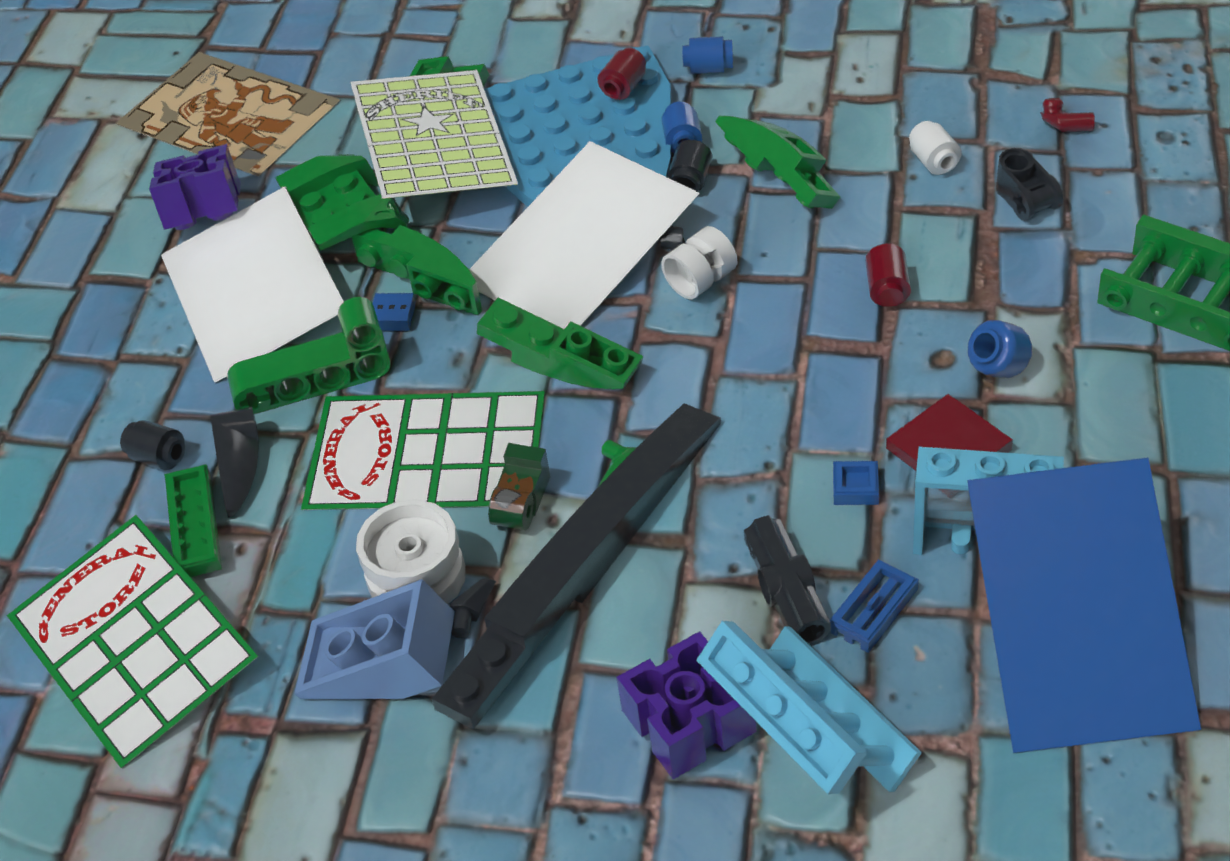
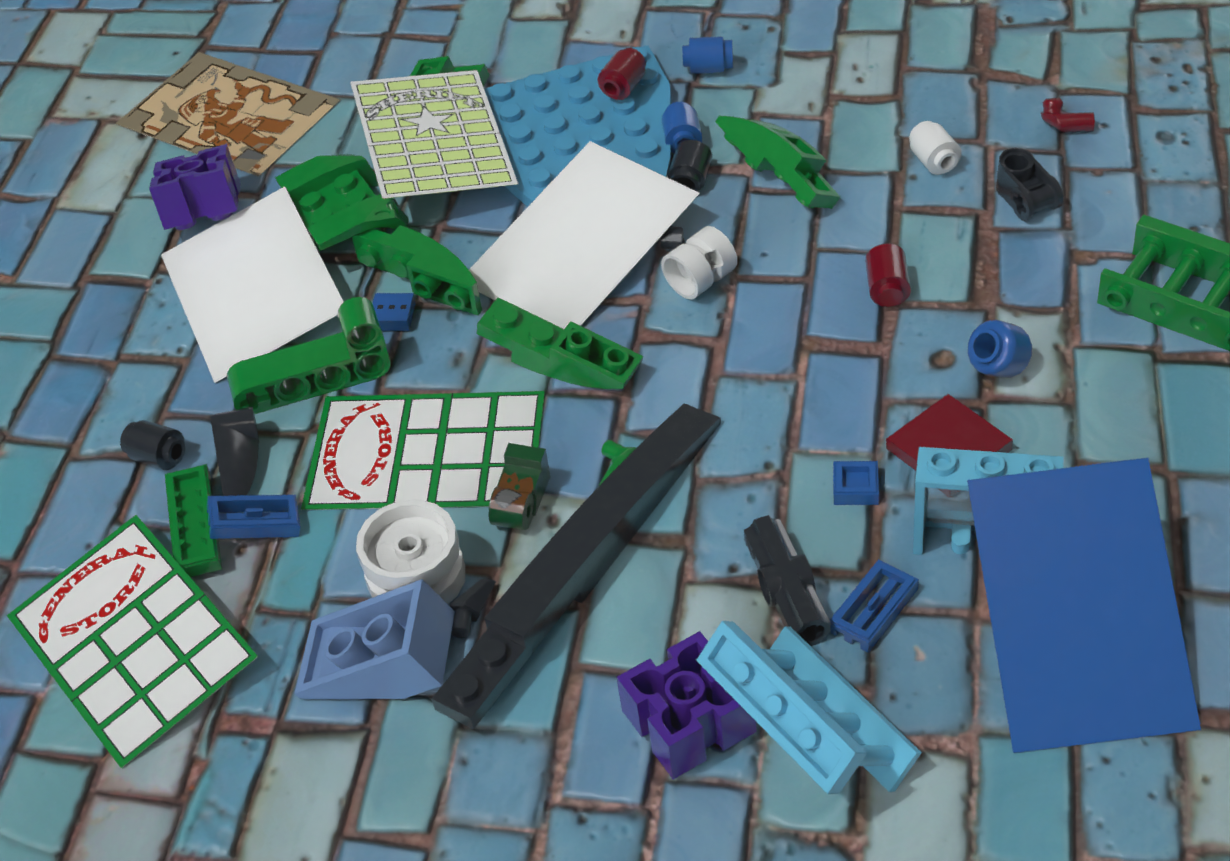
(261, 518): none -> blue tile

